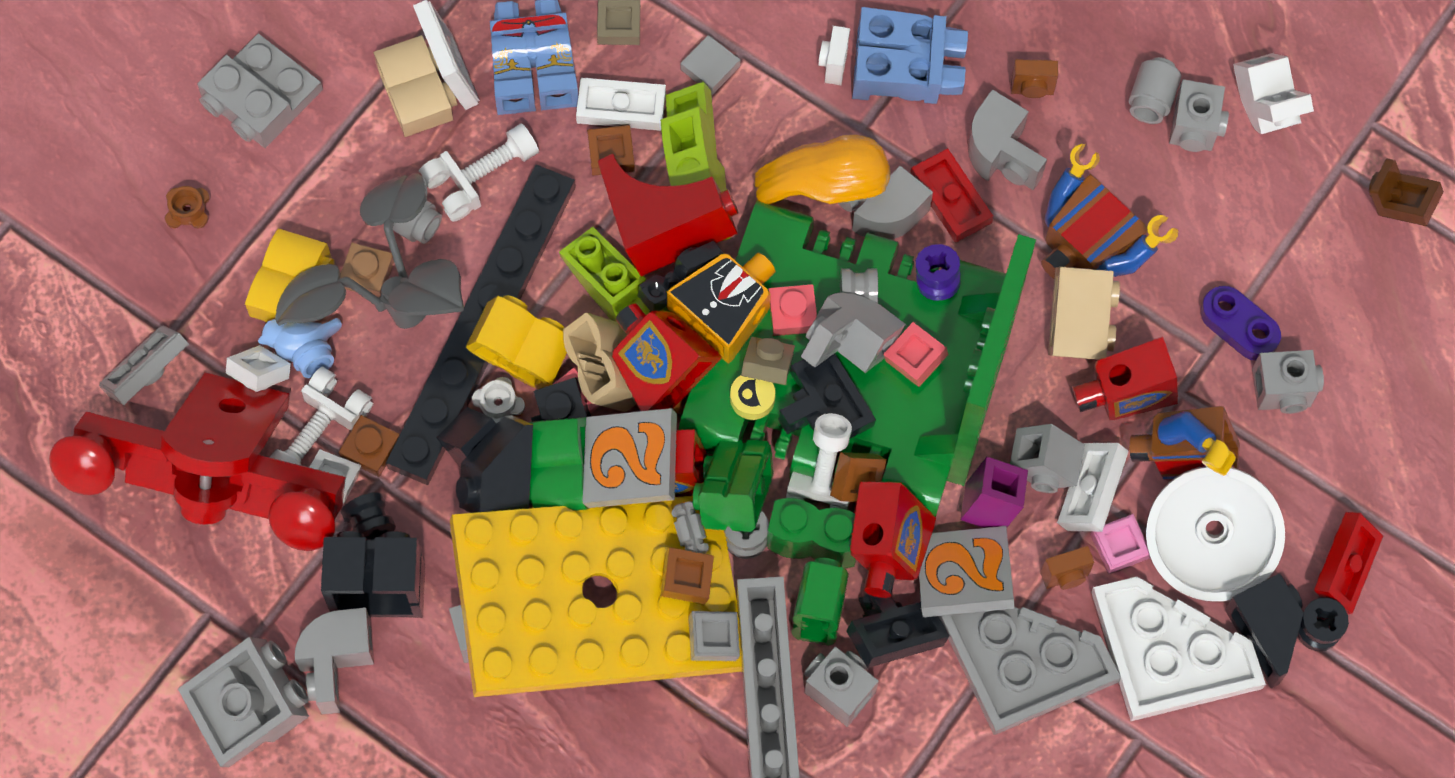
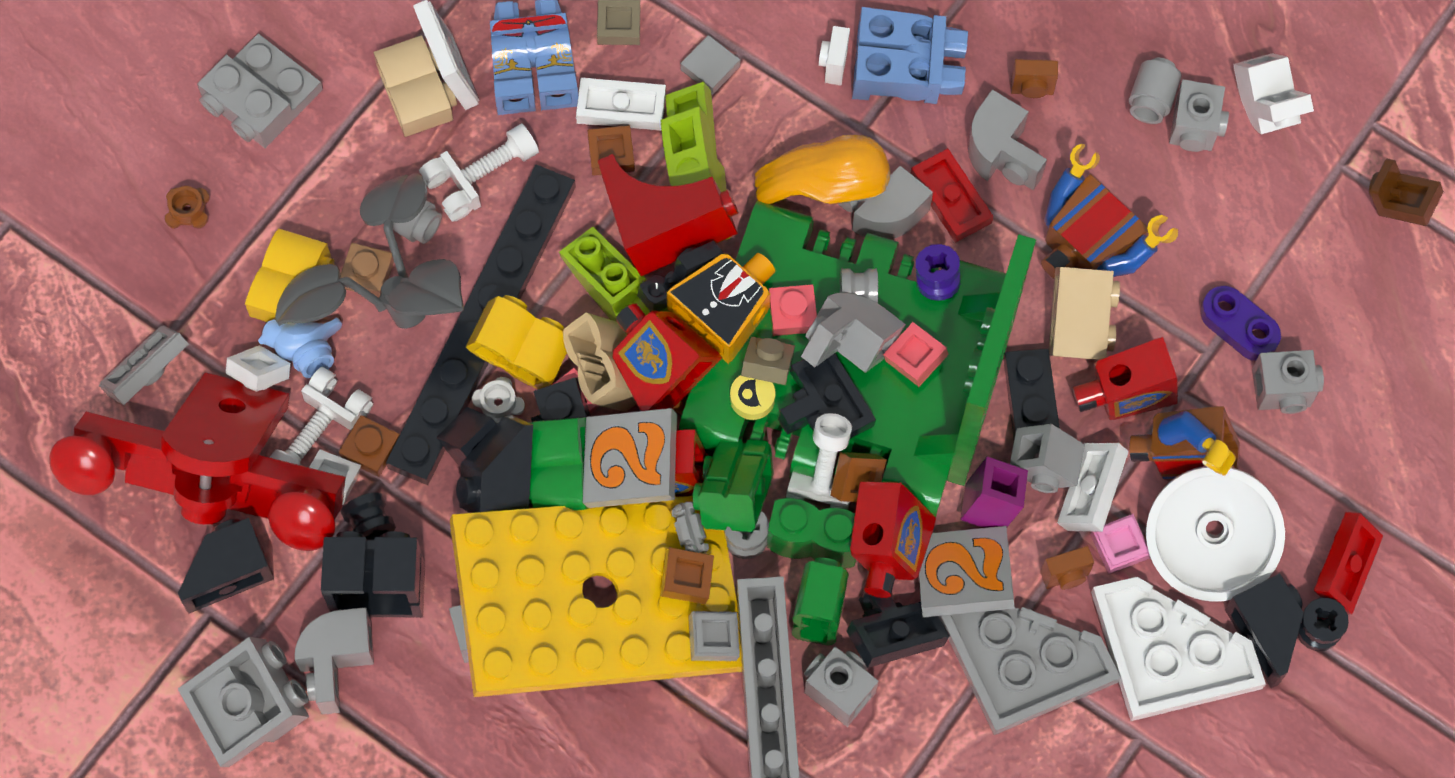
(224, 566): none -> black slope
(1030, 388): none -> black plate

